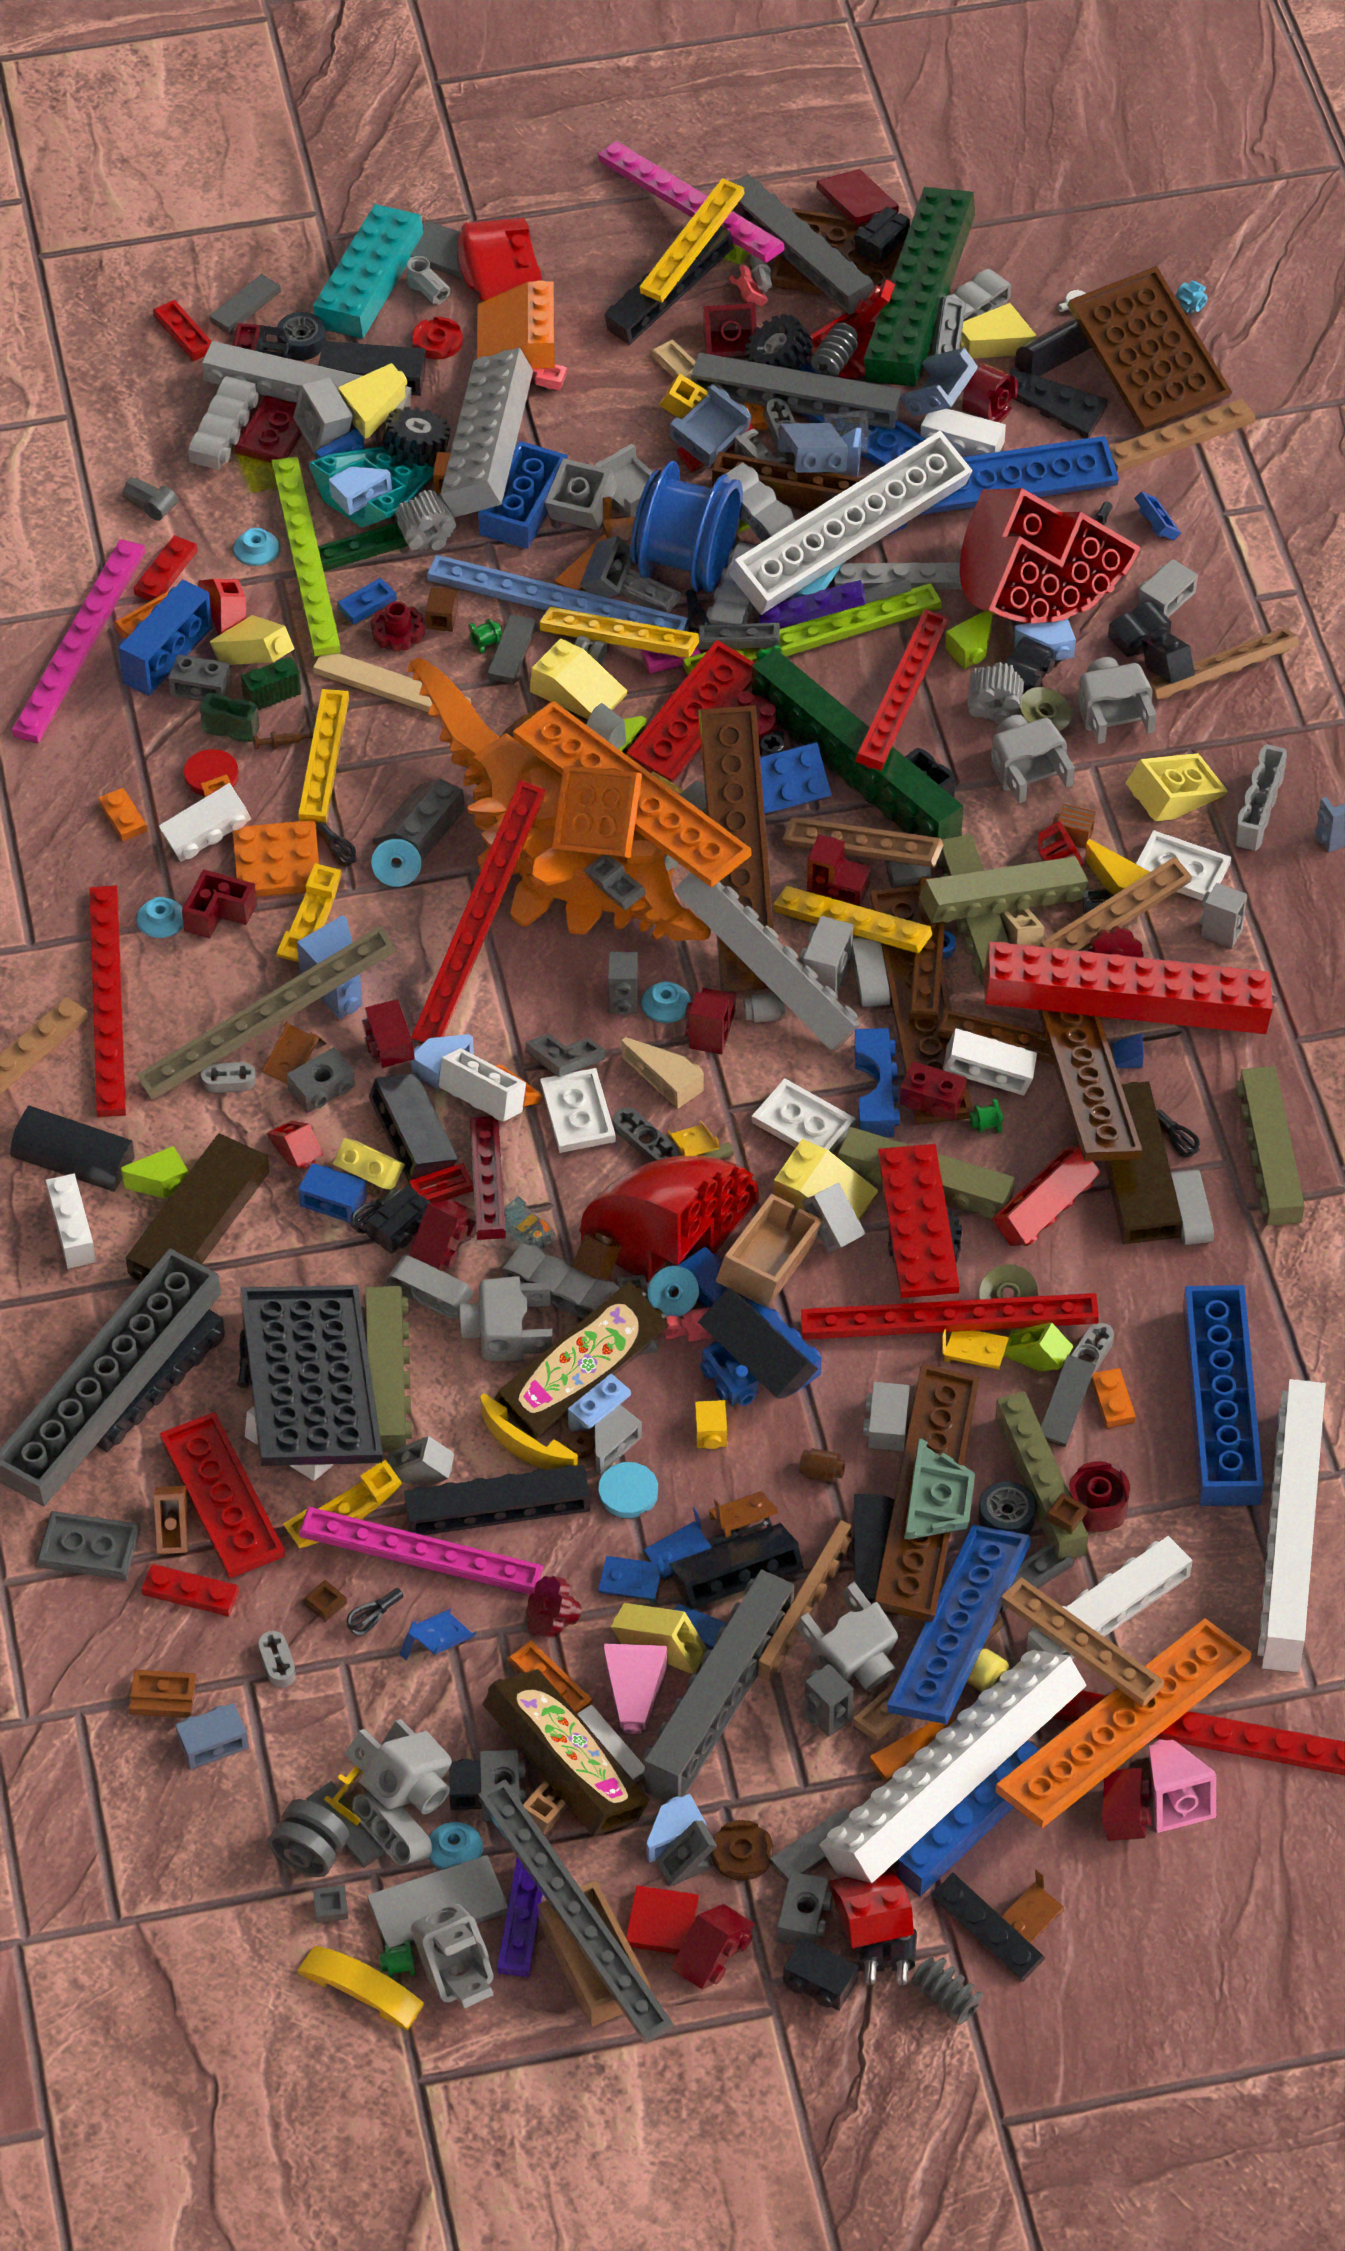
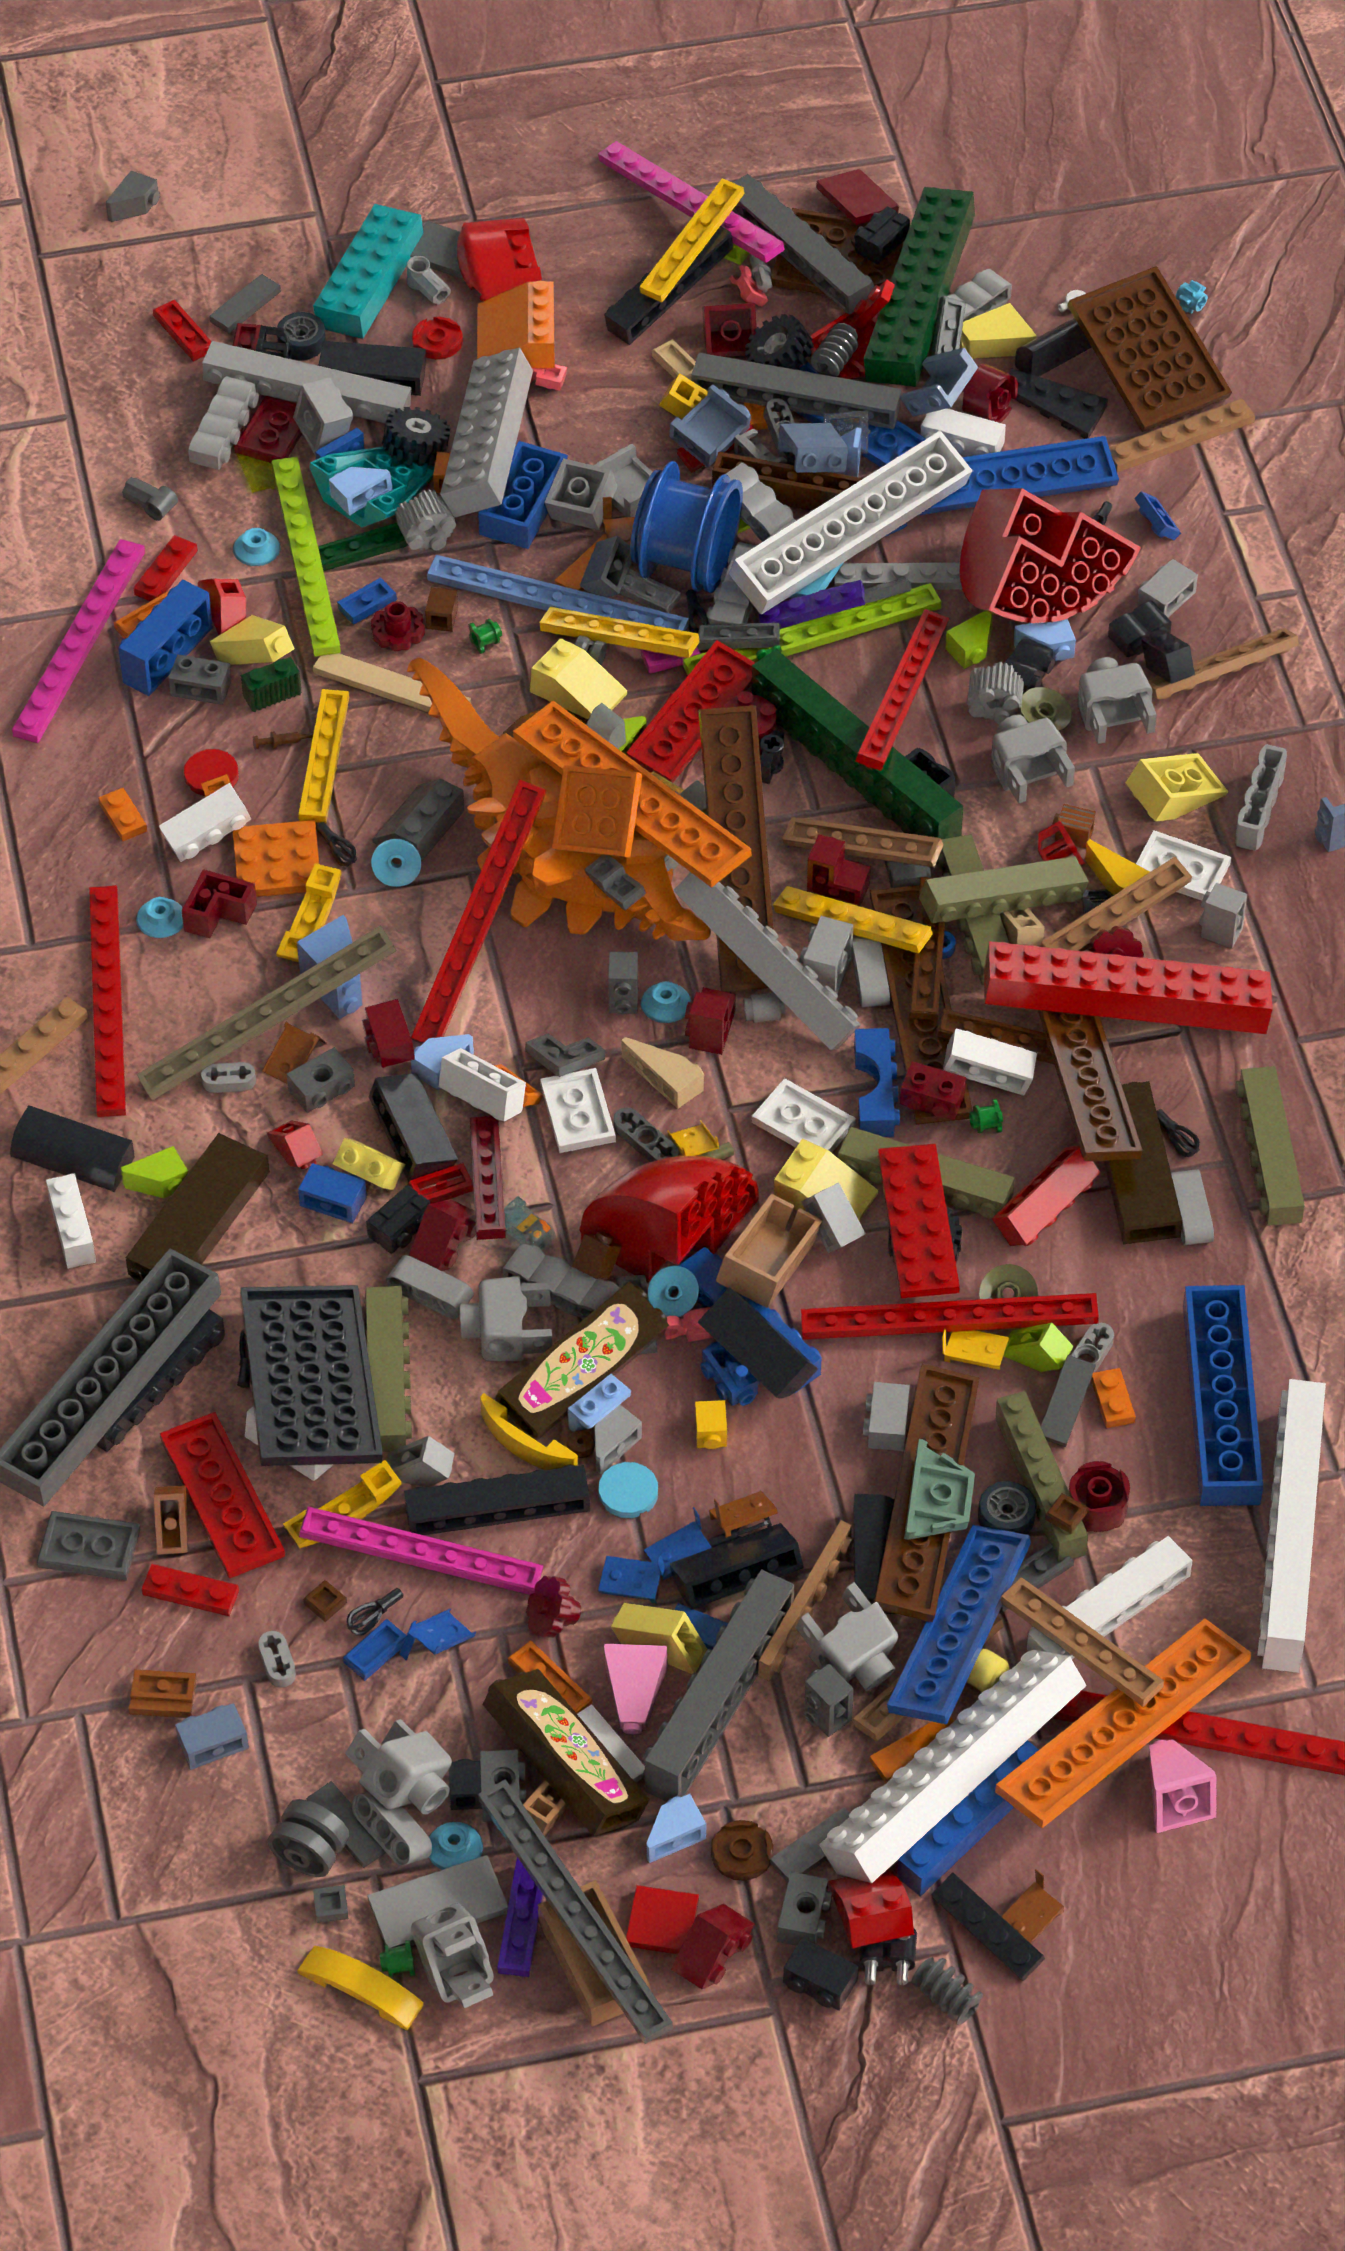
(132, 197): none -> dark grey slope
(229, 717): clear green brick -> none
(349, 1781): yellow piece -> none
(374, 397): light yellow slope -> none
(375, 1649): none -> blue tile
(376, 1206): black piece -> none
(512, 649): dark grey tile -> none
(687, 1854): dark grey slope -> none
(793, 778): blue brick -> none
(822, 1465): reddish brown brick -> none
(1125, 1804): dark red brick -> none
(1128, 1052): blue slope -> none

